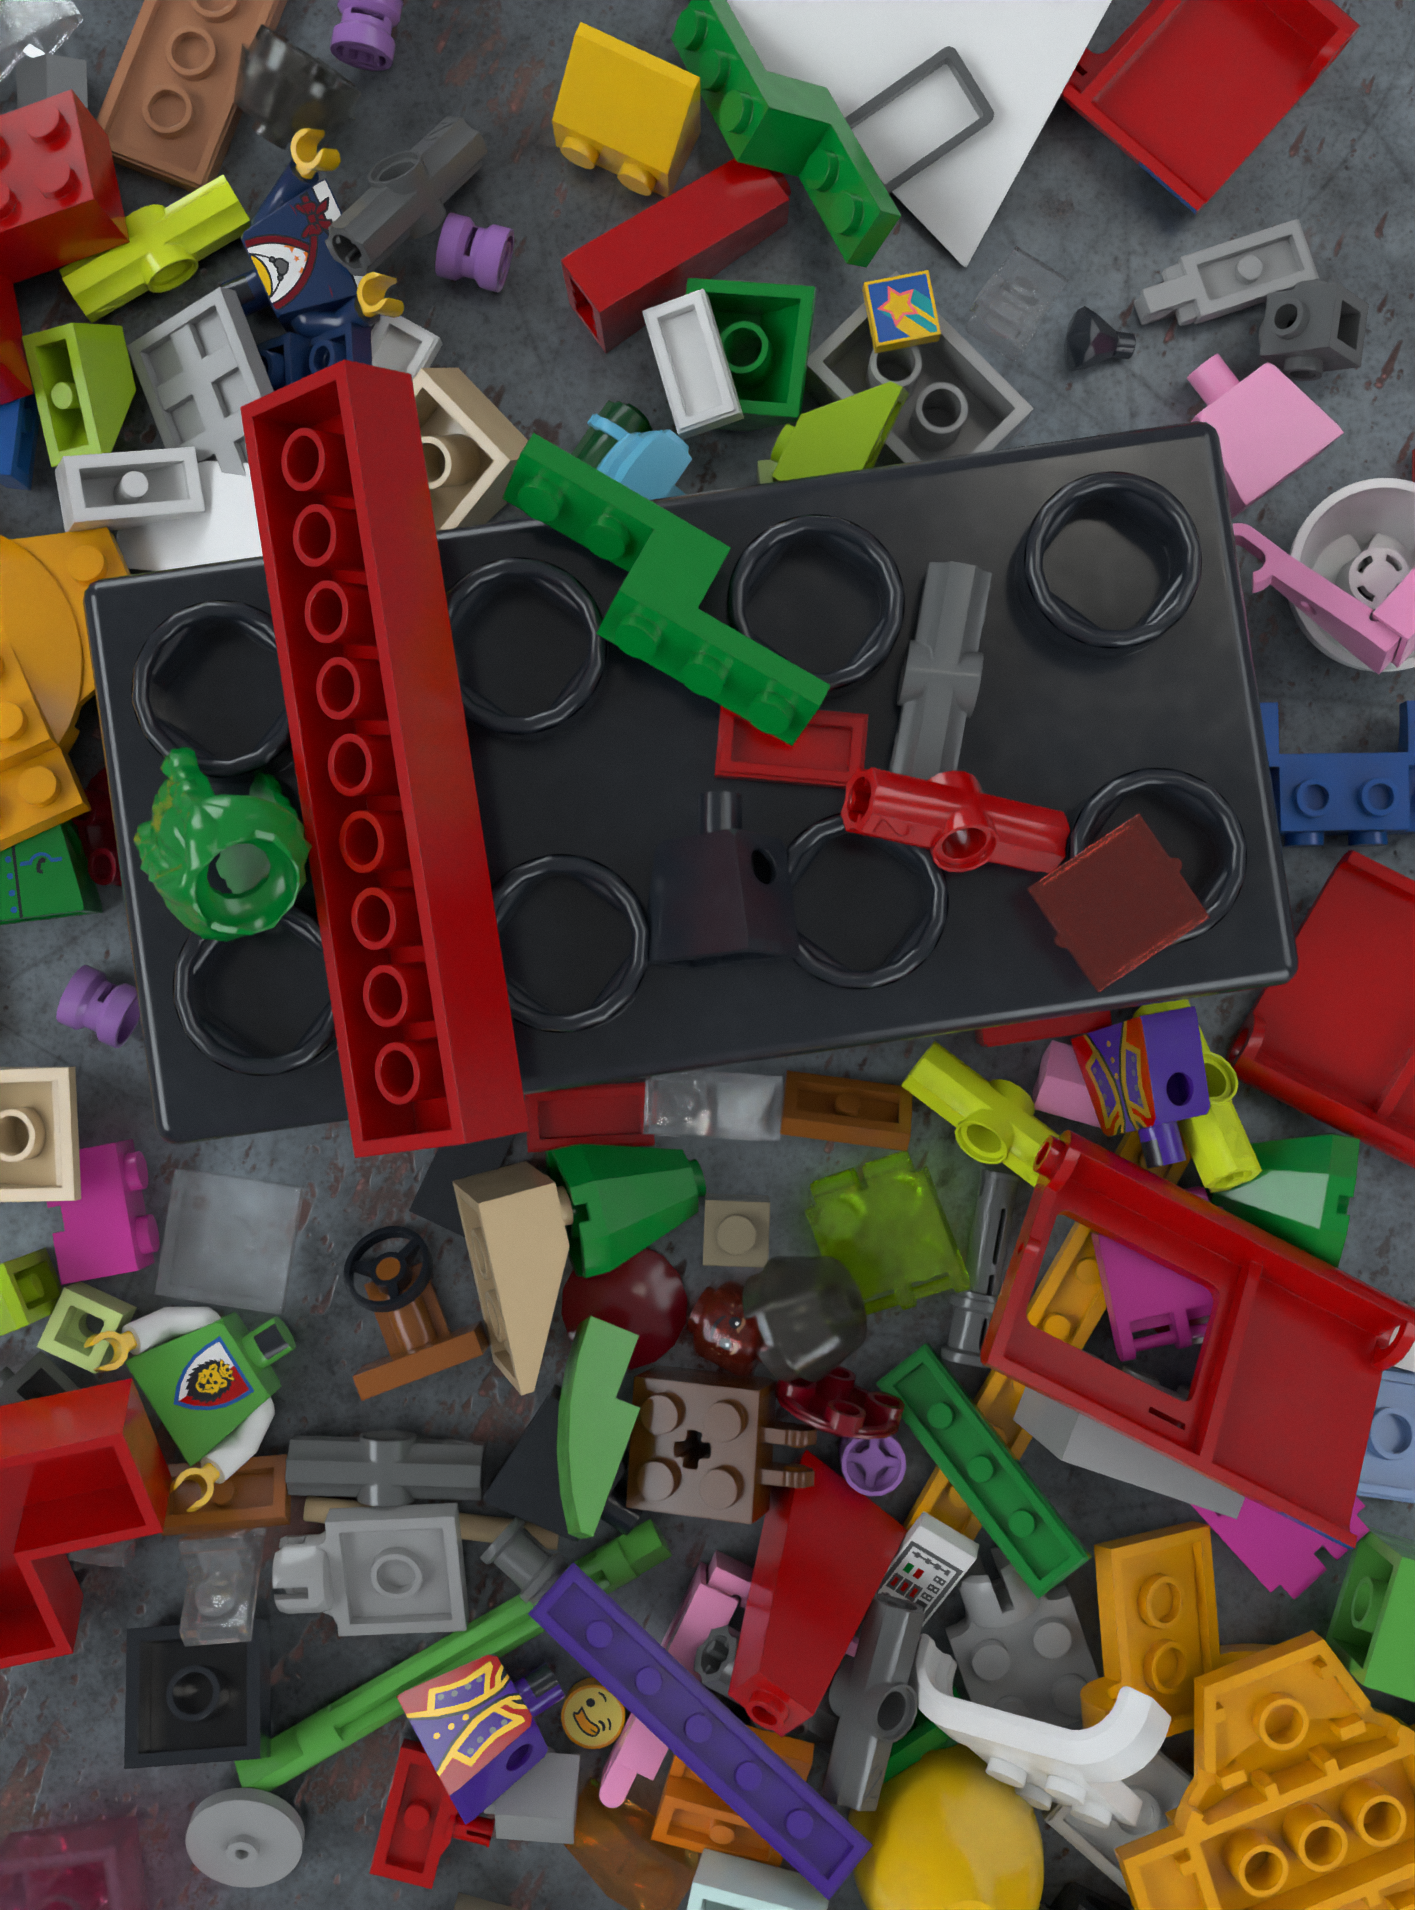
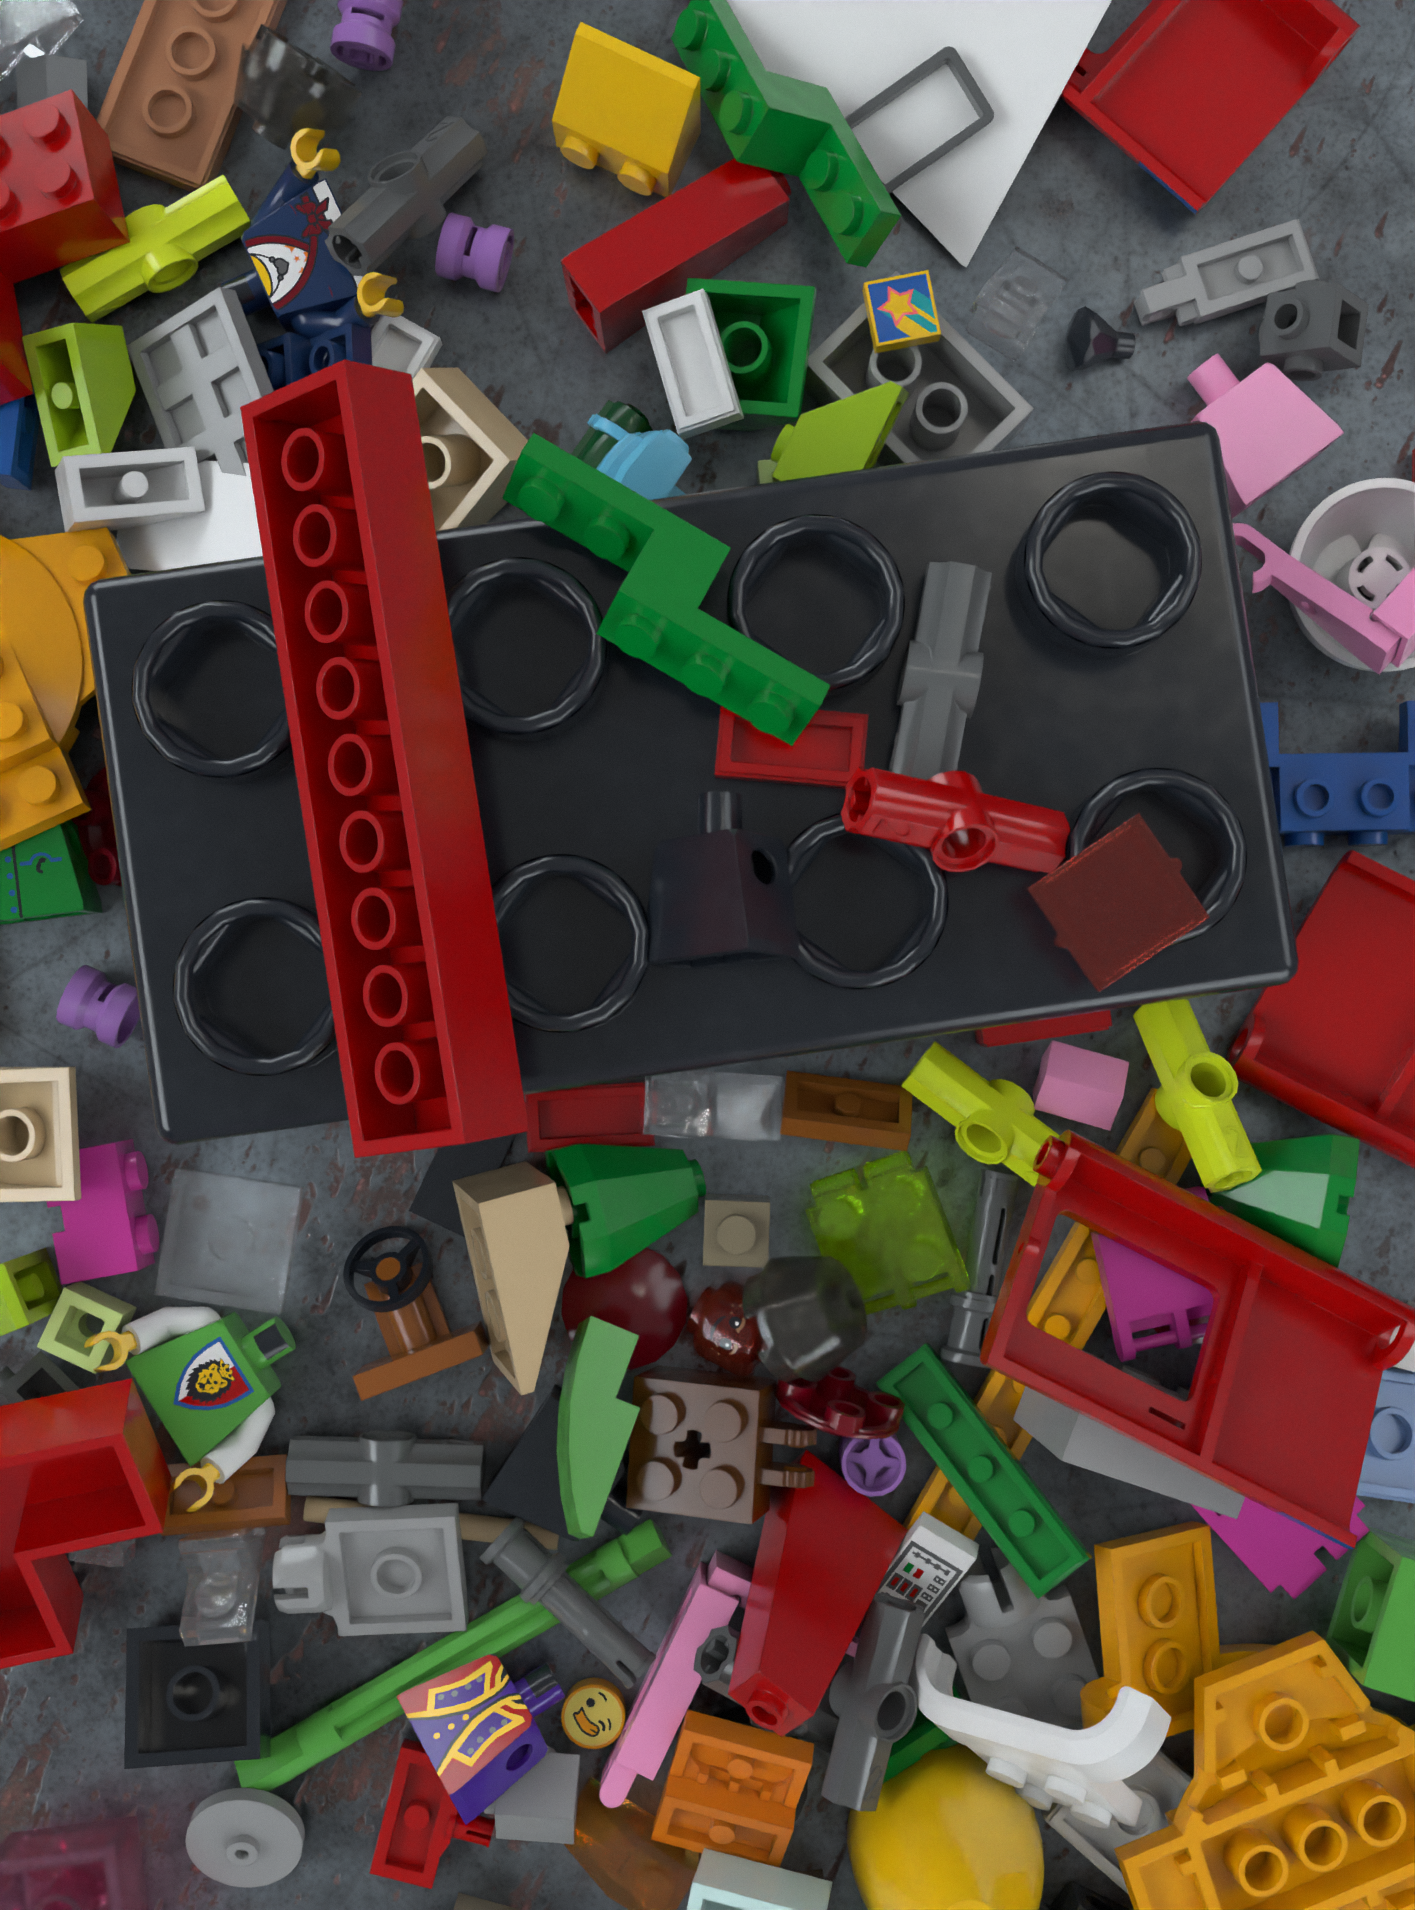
(257, 844): green piece -> none
(701, 1731): dark purple tile -> none
(1147, 1079): dark purple torso -> none

